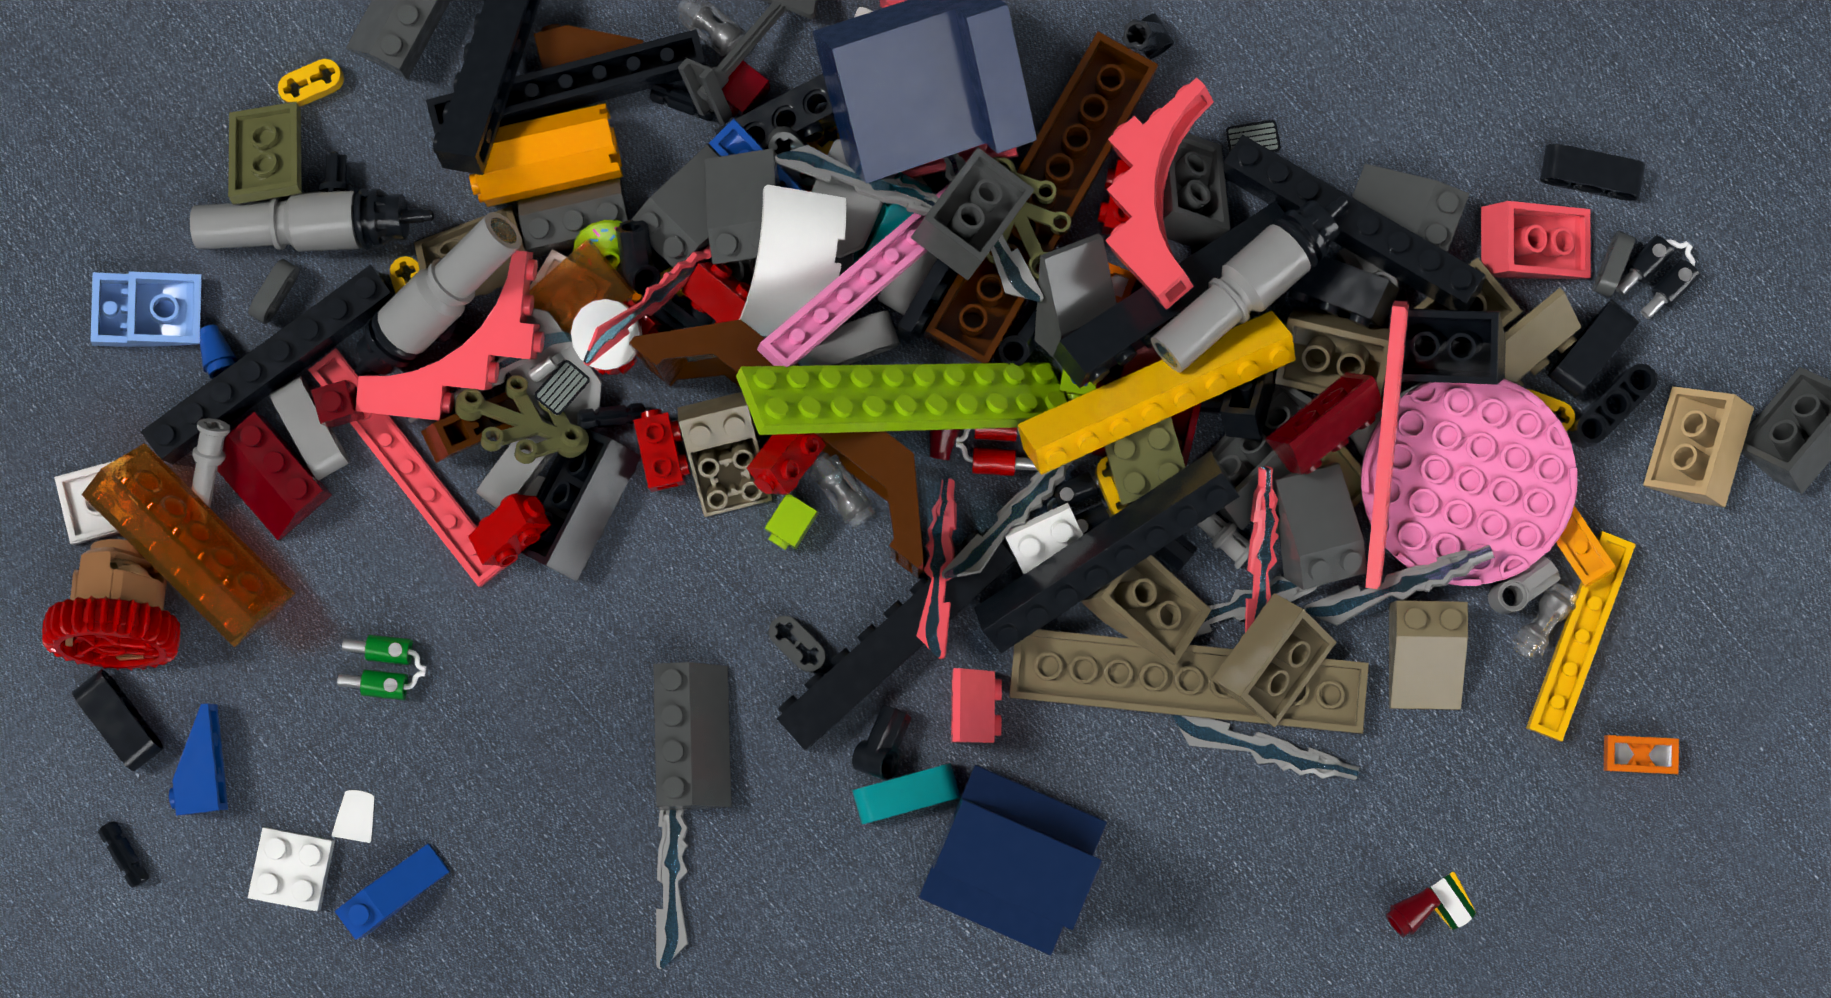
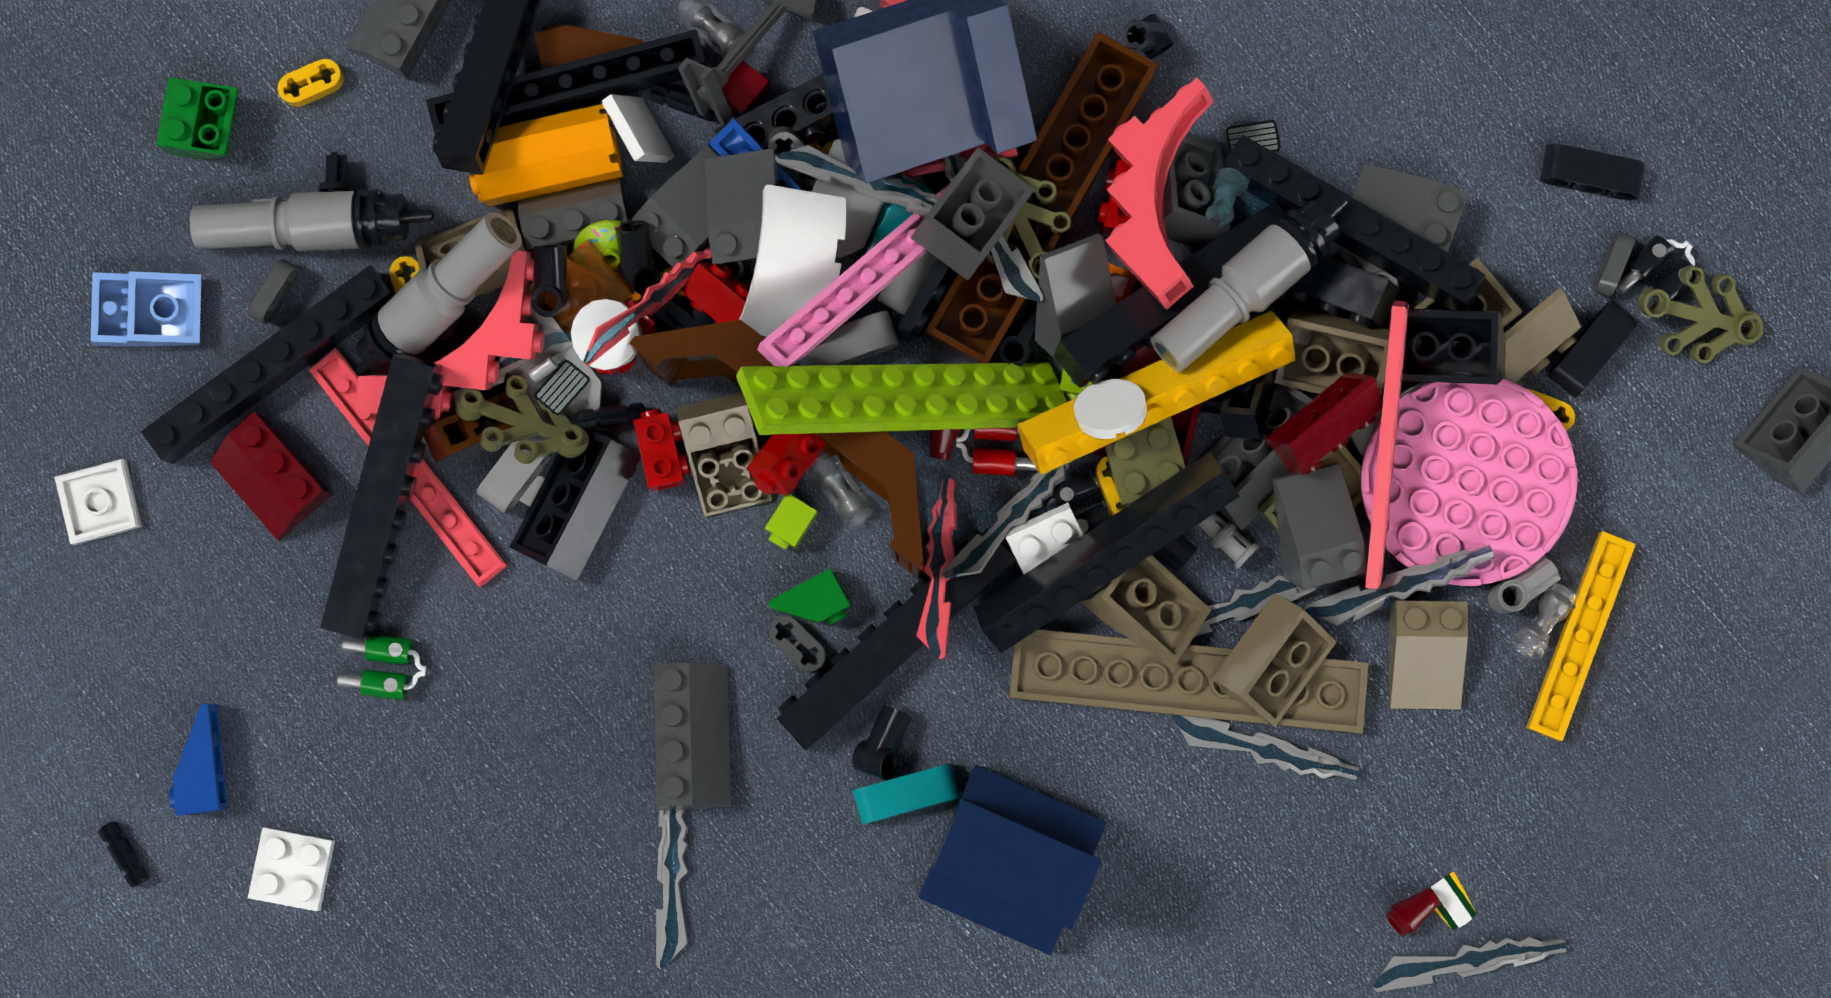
(113, 612): red piece -> none
(117, 720): black beam -> none
(188, 544): clear orange brick -> none
(197, 119): none -> green slope
(208, 456): light grey pin -> none
(215, 351): blue cone -> none
(264, 153): olive plate -> none
(315, 441): light grey beam -> none
(336, 403): dark red brick -> none
(355, 816): white sticker -> none
(382, 495): none -> black brick
(392, 892): blue slope -> none
(509, 530): red brick -> none
(550, 275): none -> black piece
(637, 128): none -> white tile
(814, 600): none -> green slope
(974, 706): coral slope -> none
(1110, 408): none -> white tile
(1228, 185): none -> clear light blue piece
(1262, 540): coral sword -> none
(1369, 609): none -> white sticker
(1469, 961): none -> light grey sword
(1536, 241): coral slope -> none
(1584, 551): light orange plate -> none
(1625, 395): black beam -> none
(1641, 754): orange piece -> none
(1699, 445): tan slope -> none
(1706, 316): none -> olive plant

